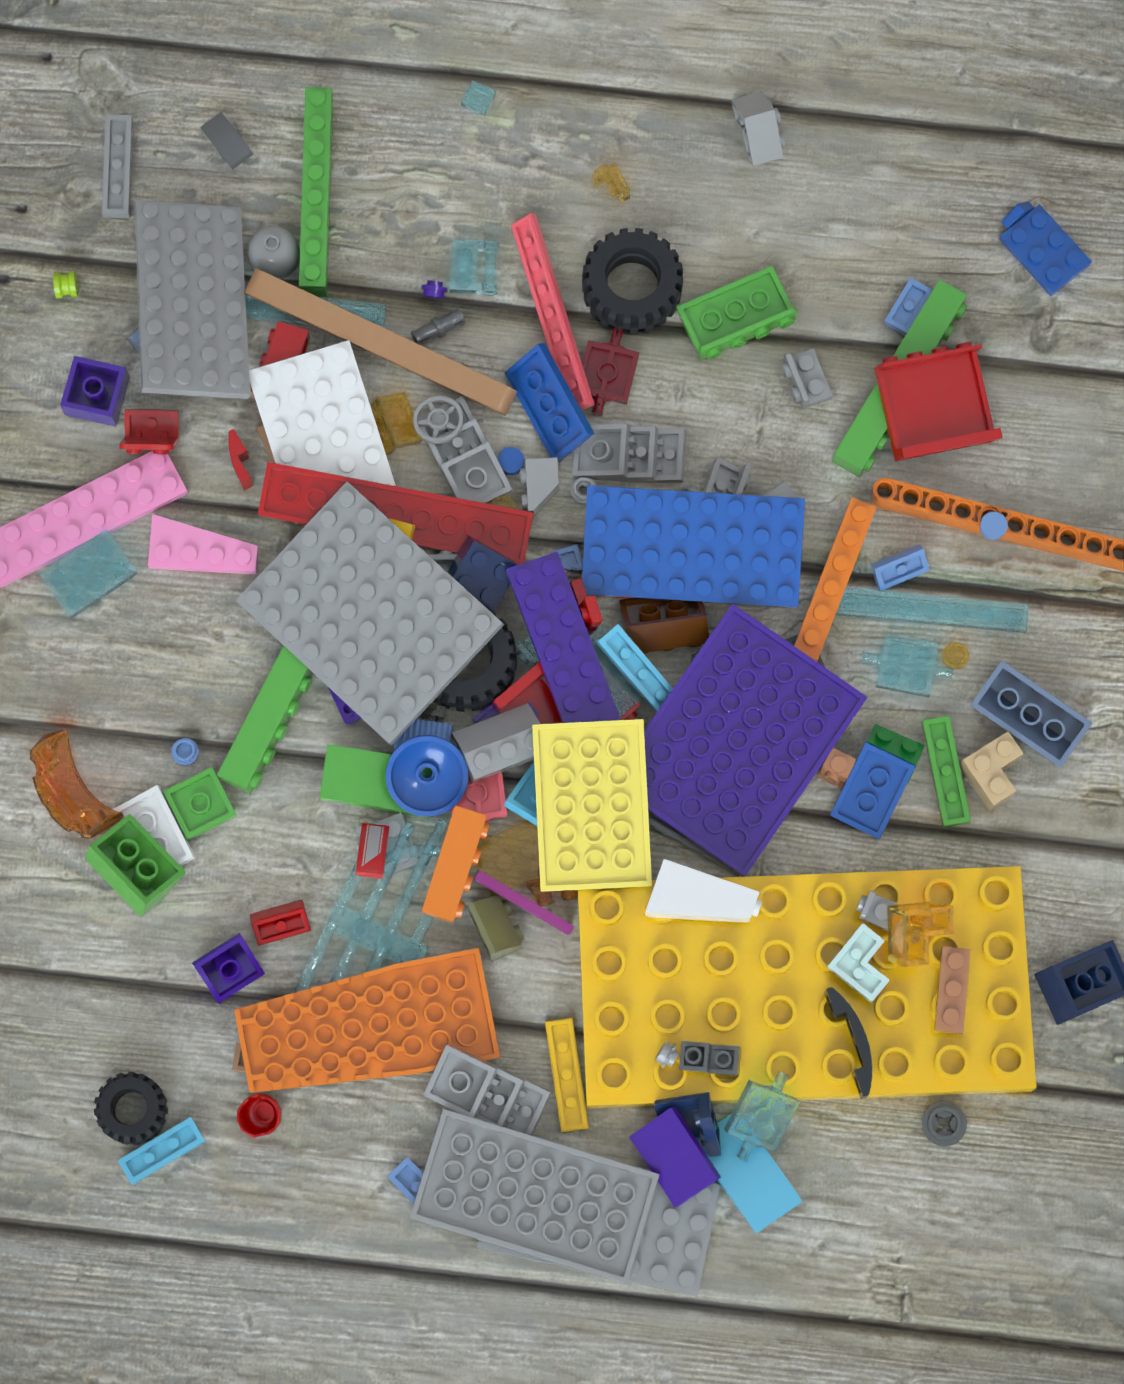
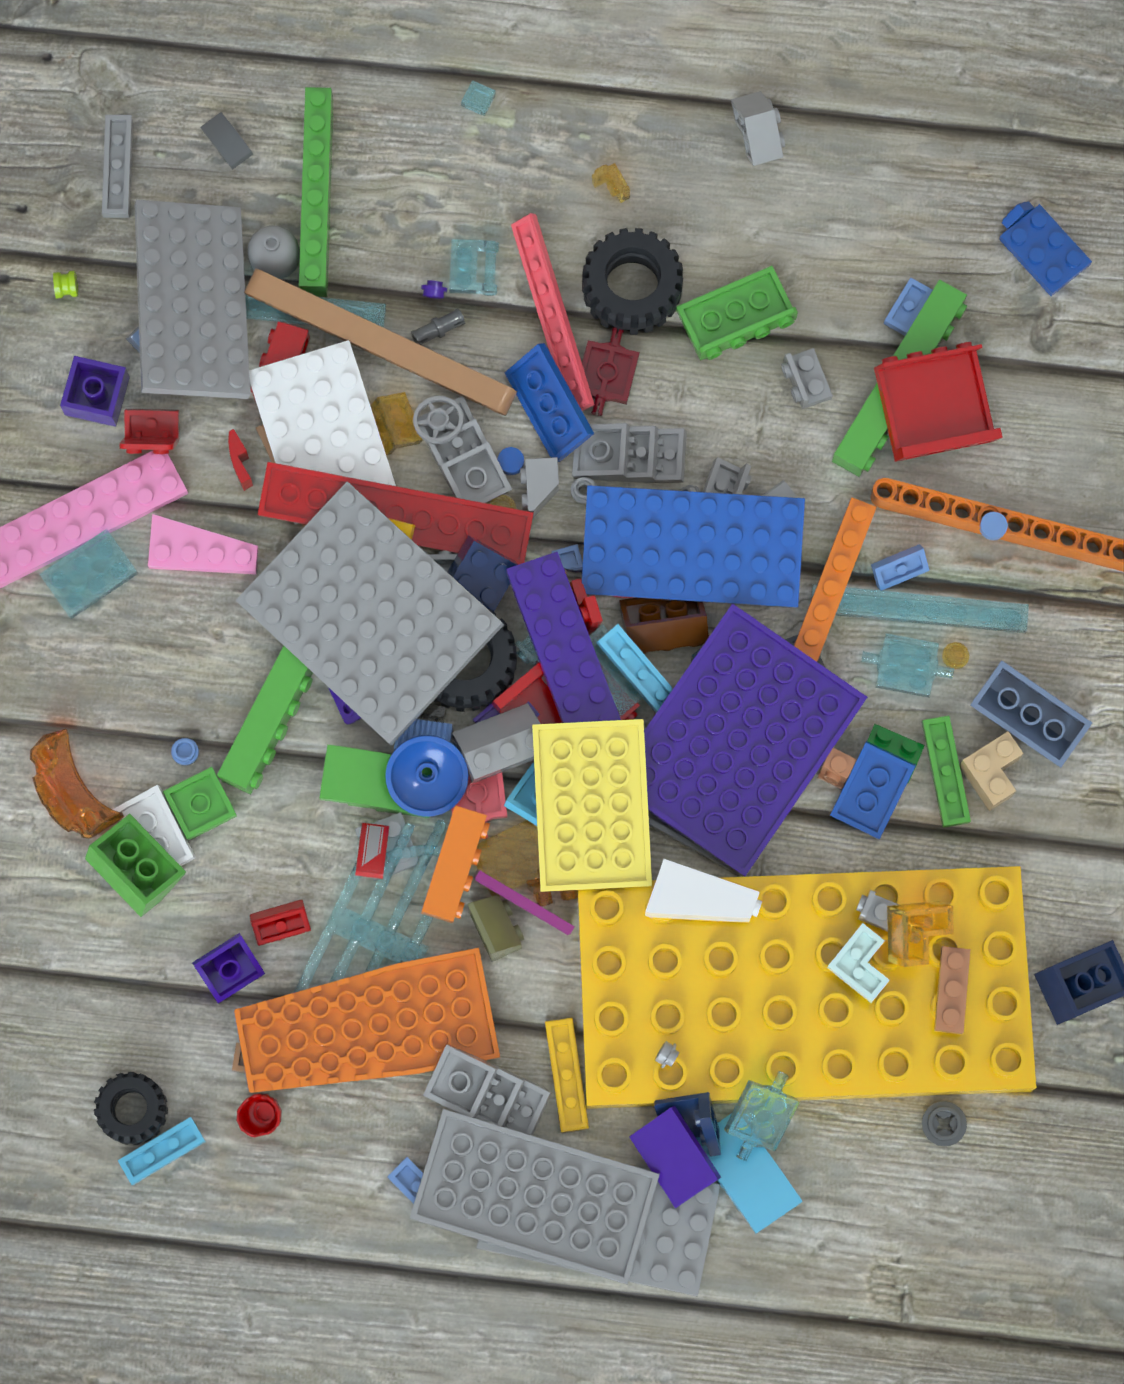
(710, 1058): dark grey slope -> none
(838, 1008): black slope -> none

